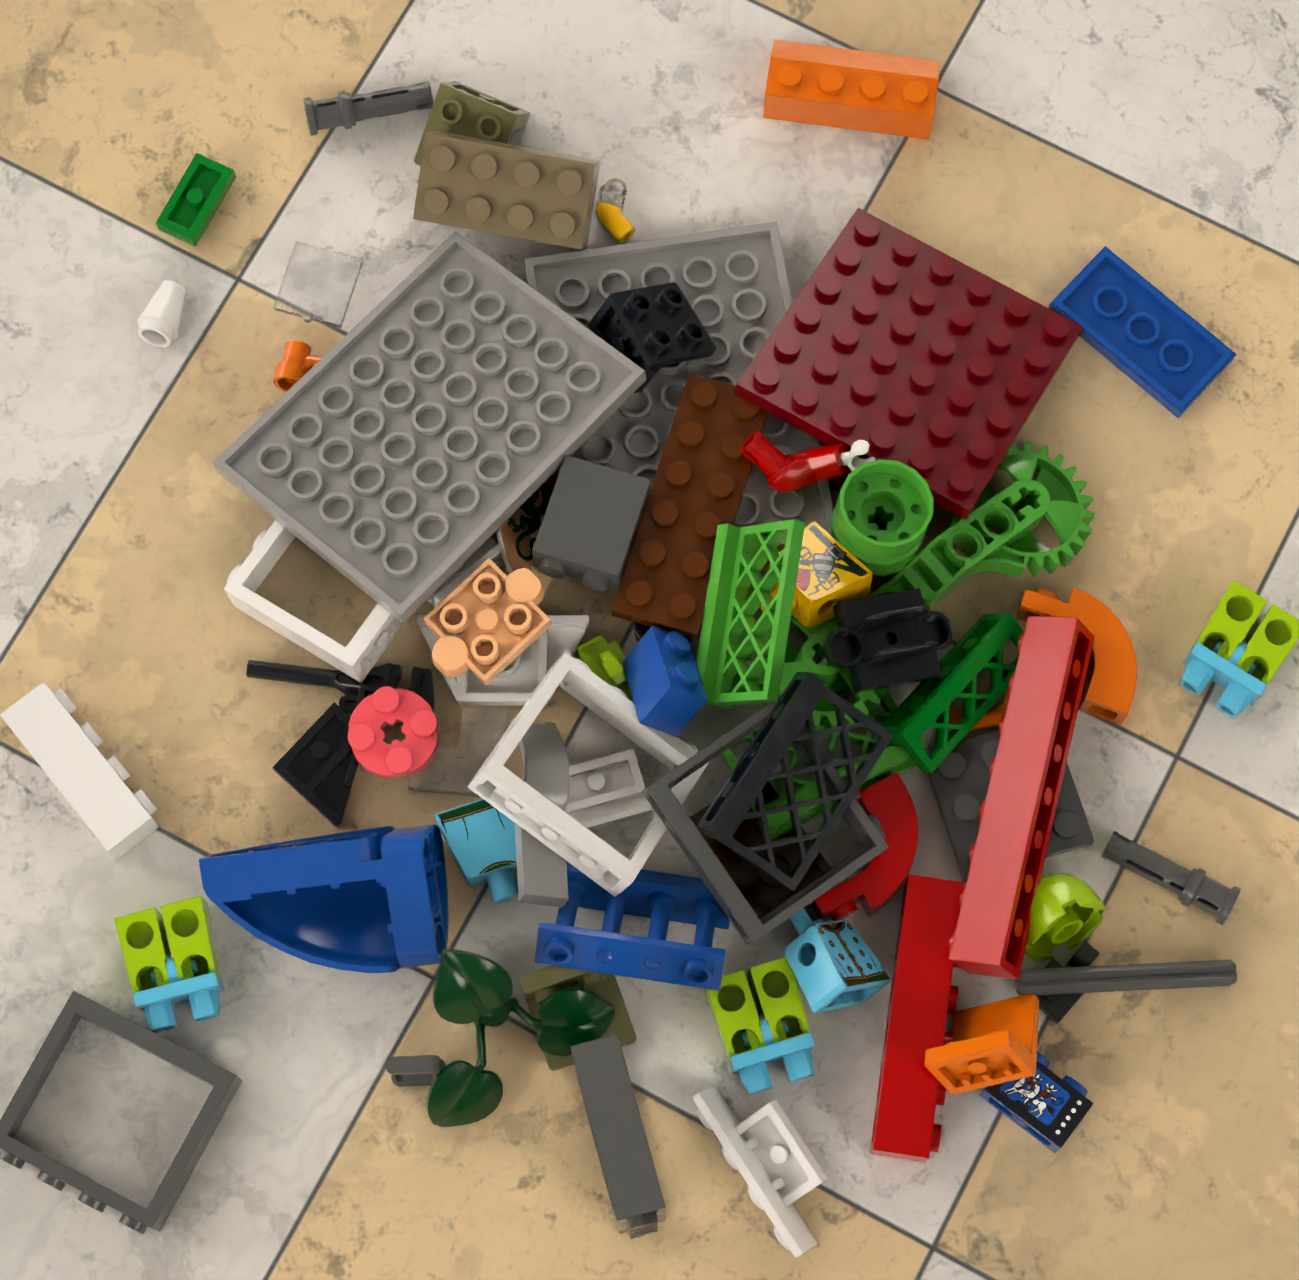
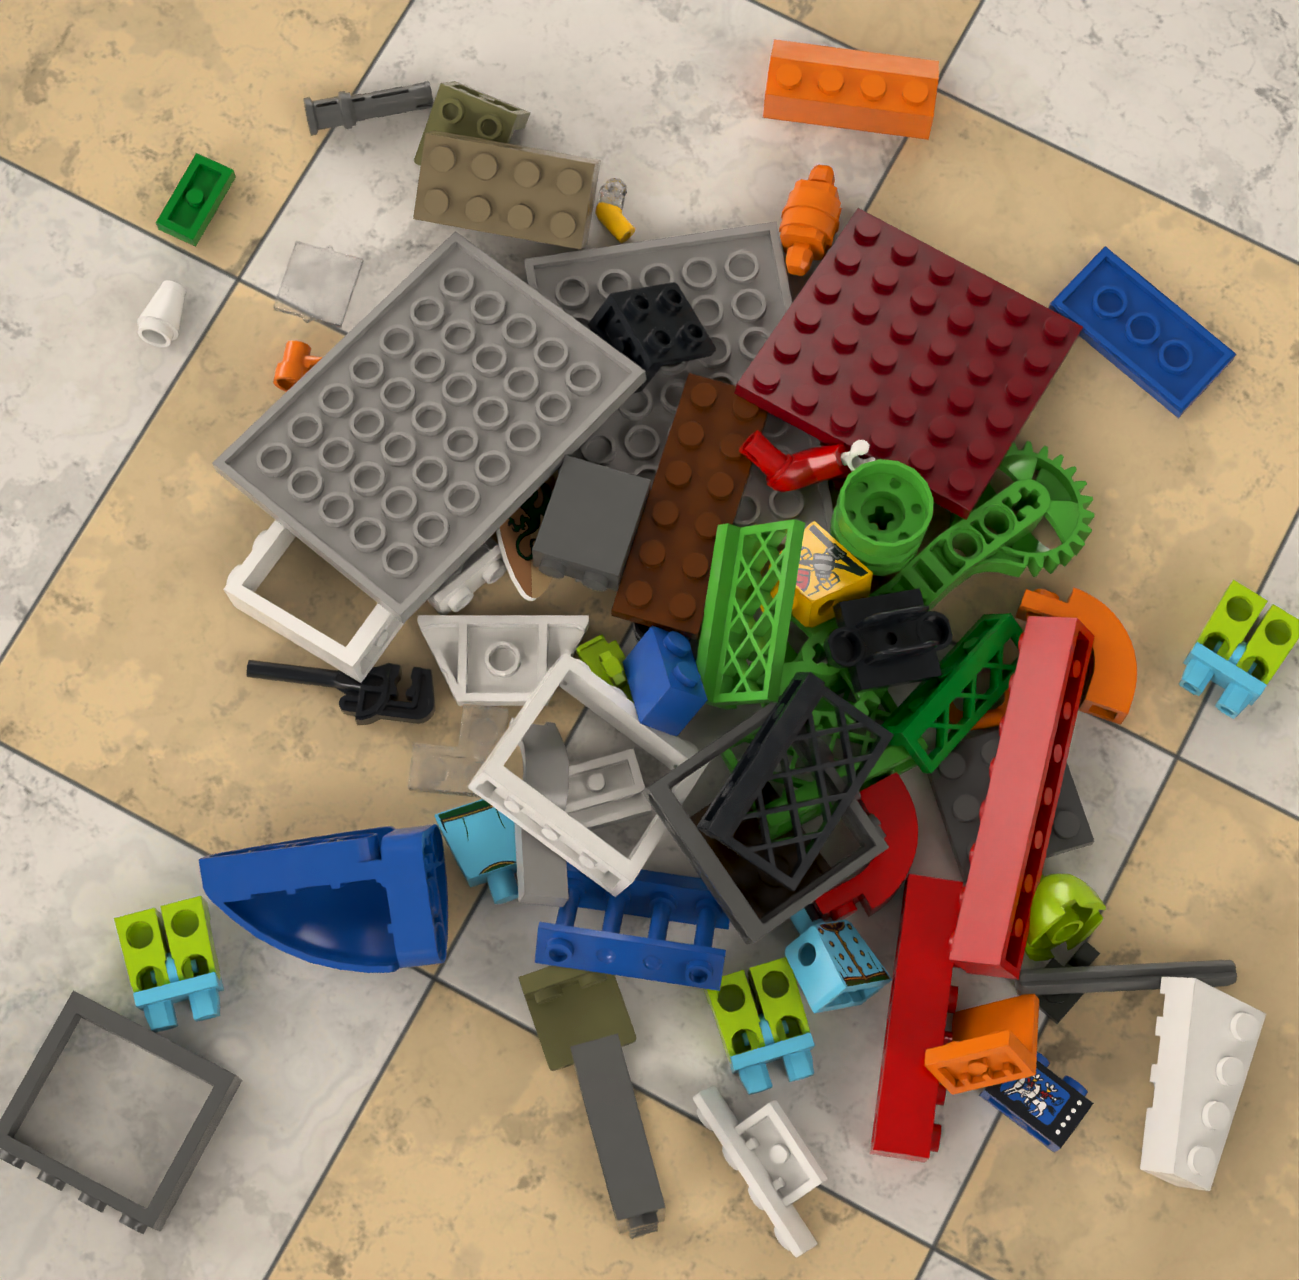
(80, 770): white brick -> none
(322, 765): black wing -> none
(399, 758): coral plate -> none
(414, 1069): dark grey piece -> none
(480, 992): dark green plant -> none
(487, 622): light nougat piece -> none
(810, 220): none -> orange piece
(1190, 885): dark grey pin -> none
(1197, 1080): none -> white wedge

